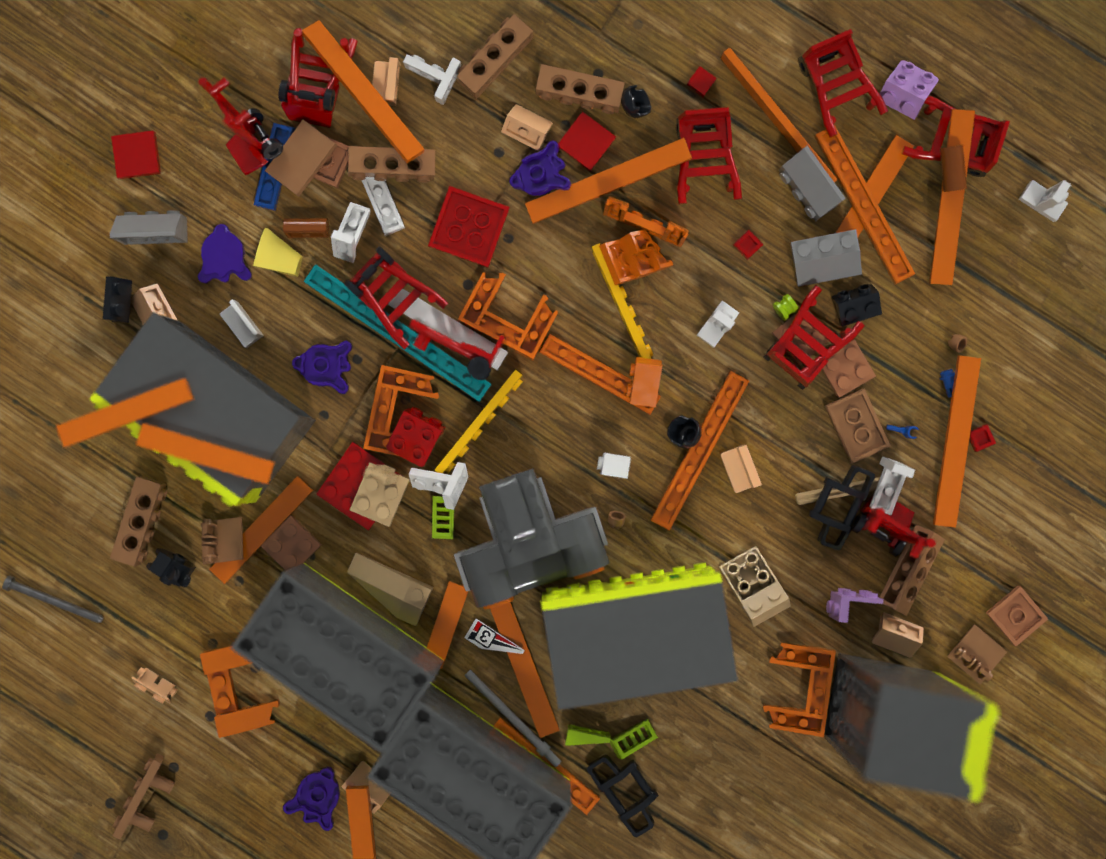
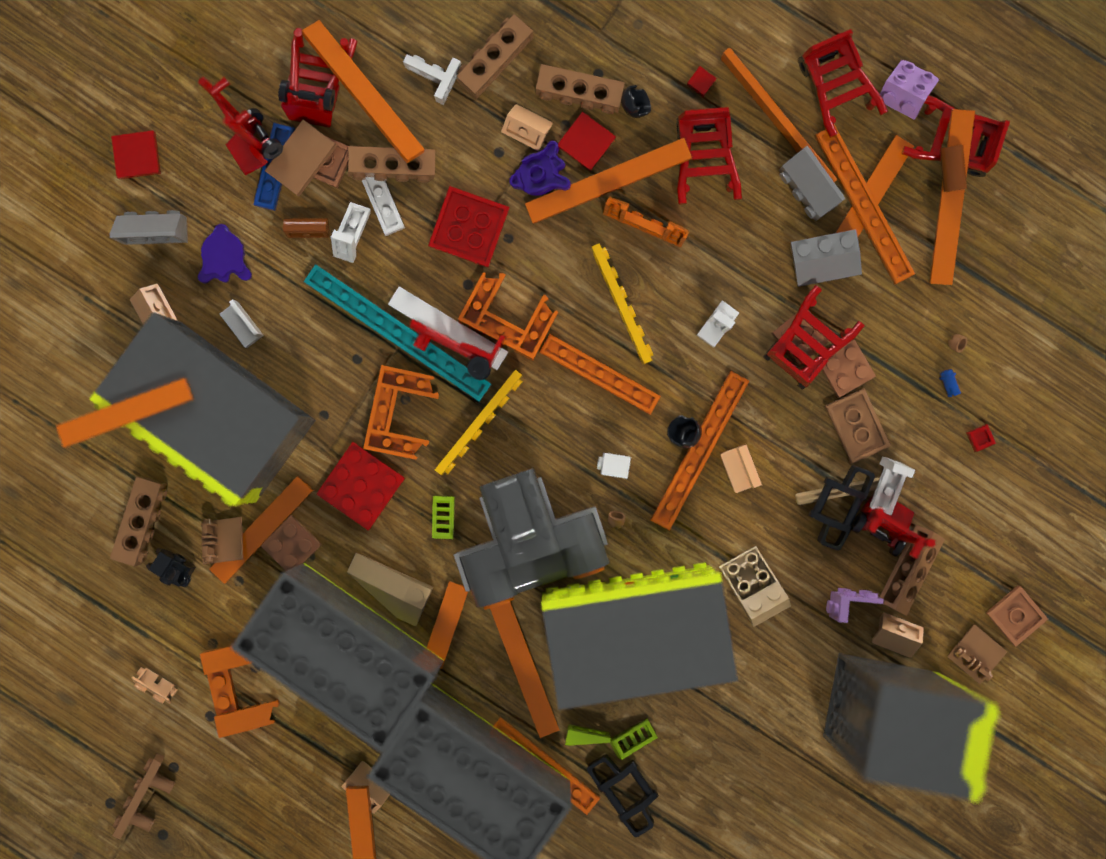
(10, 583): flat silver bar -> none
(117, 299): black bracket -> none
(205, 453): orange tile -> none
(277, 255): light yellow slope -> none
(316, 798): dark purple tile -> none
(324, 365): dark purple tile -> none
(380, 494): tan bracket -> none
(387, 79): light nougat panel -> none
(390, 268): red hand -> none
(415, 436): red bracket -> none
(448, 485): white bracket -> none
(489, 639): sticker -> none
(542, 747): light grey bar -> none
(633, 257): orange slope -> none
(645, 381): orange brick -> none
(748, 244): red tile -> none
(785, 307): lime wheel -> none
(821, 665): orange wedge -> none
(857, 304): black bracket -> none
(905, 431): blue hand -> none
(956, 441): orange tile -> none
(1048, 201): white bracket -> none

